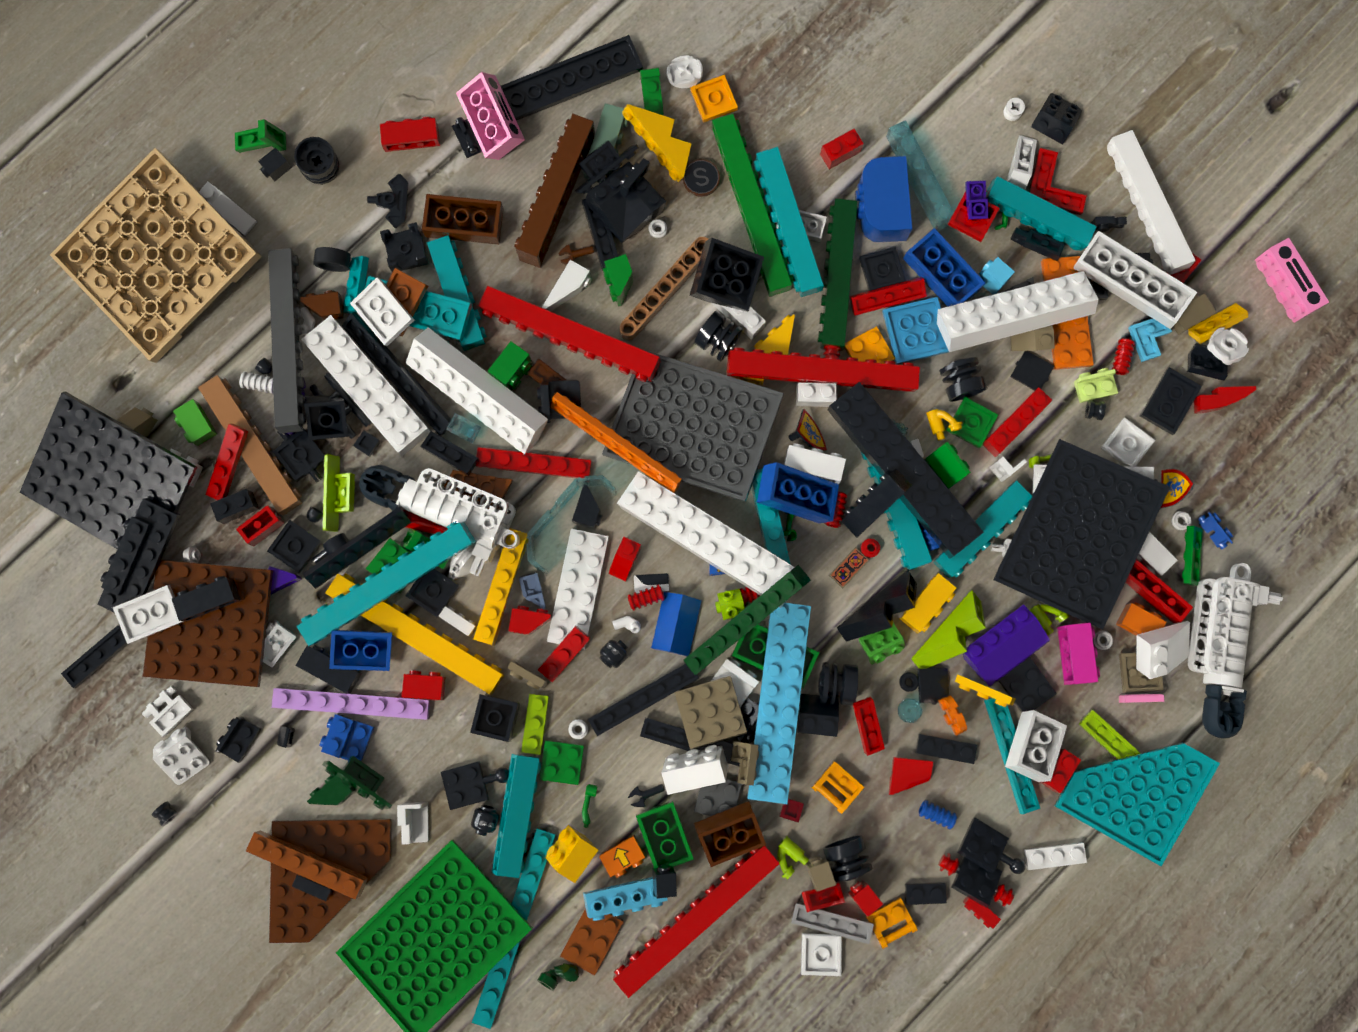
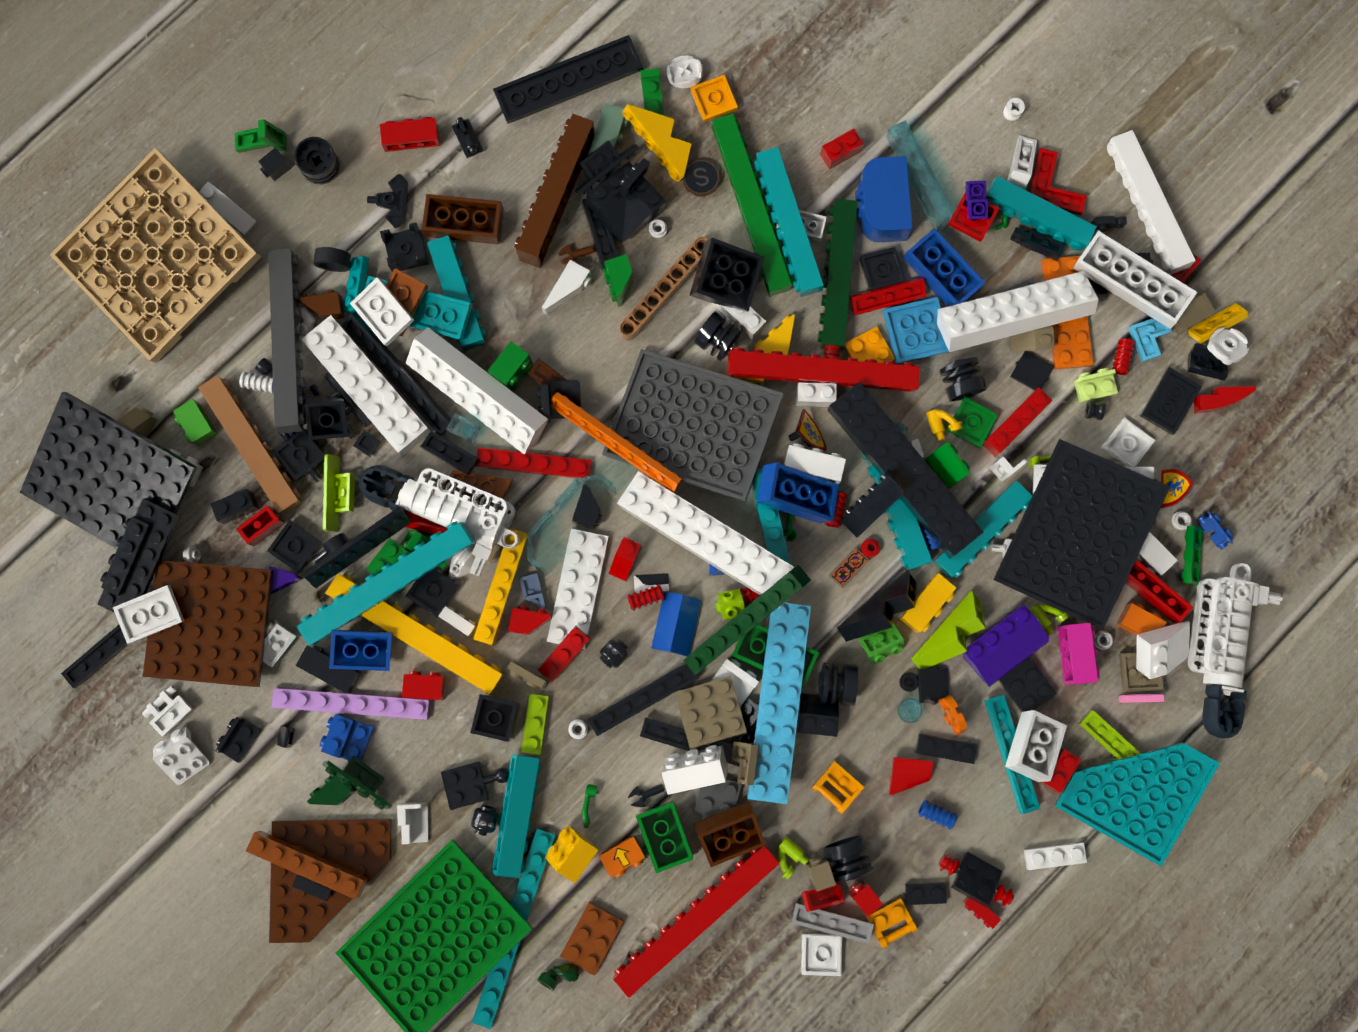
(164, 813): black wheel -> none
(205, 598): black brick -> none
(227, 462): red plate -> none
(314, 515): black hinge -> none
(490, 116): bright pink brick -> none
(561, 762): green plate -> none
(570, 334): red brick -> none
(621, 897): medium azure brick -> none
(627, 622): white arm -> none
(664, 881): black brick -> none
(792, 810): dark red plate -> none
(868, 726): red plate -> none
(984, 691): yellow plate -> none
(986, 847): black plate -> none
(995, 275): medium azure brick -> none
(1056, 118): black bracket -> none
(1291, 280): bright pink brick -> none

